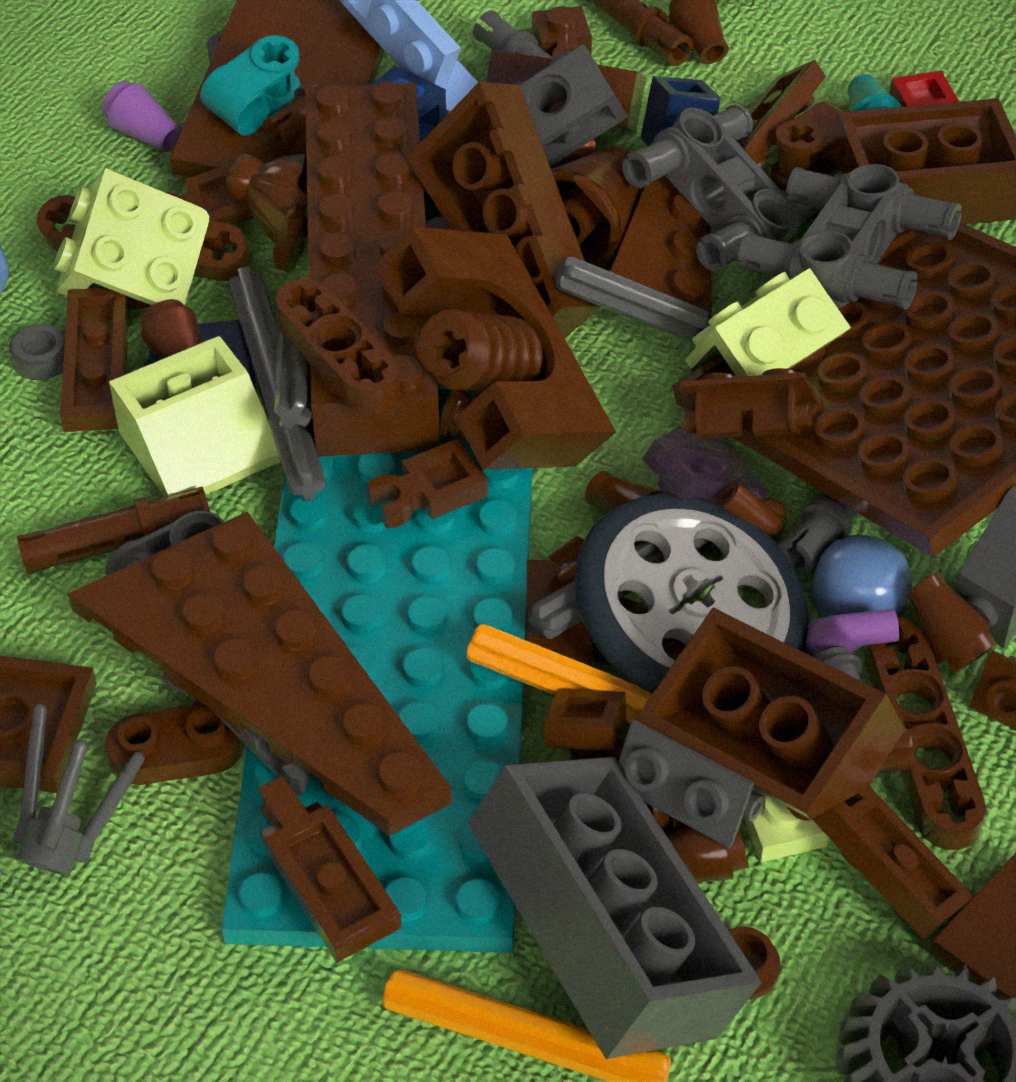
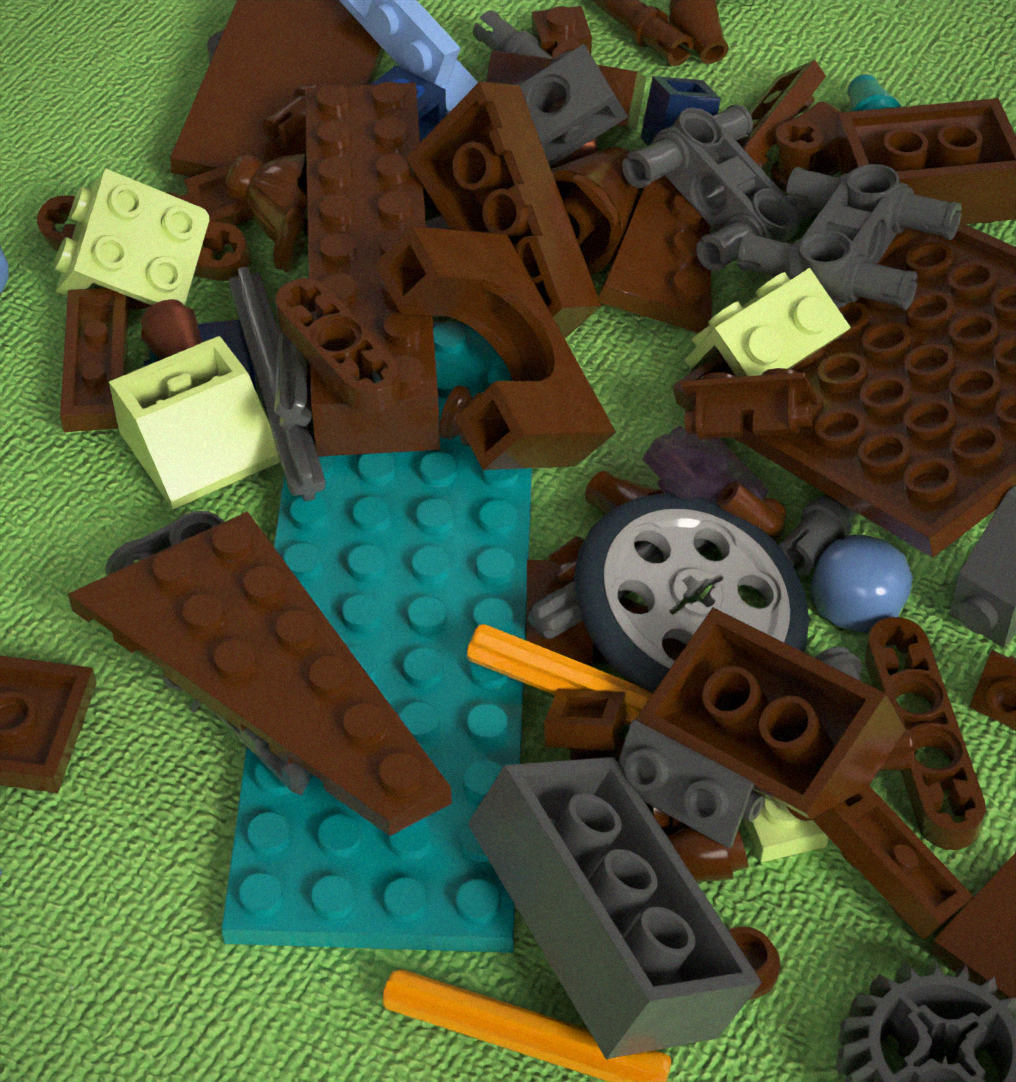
(38, 352): dark grey tile -> none
(53, 838): dark grey plant -> none
(106, 531): reddish brown pin -> none
(137, 114): medium lavender cone -> none
(173, 744): reddish brown plate -> none
(253, 84): teal piece -> none
(325, 872): reddish brown hinge -> none
(434, 480): reddish brown plate -> none
(477, 349): reddish brown piece -> none
(630, 298): dark grey axle -> none
(852, 630): medium lavender arm -> none
(922, 89): red plate -> none
(950, 623): reddish brown cone -> none

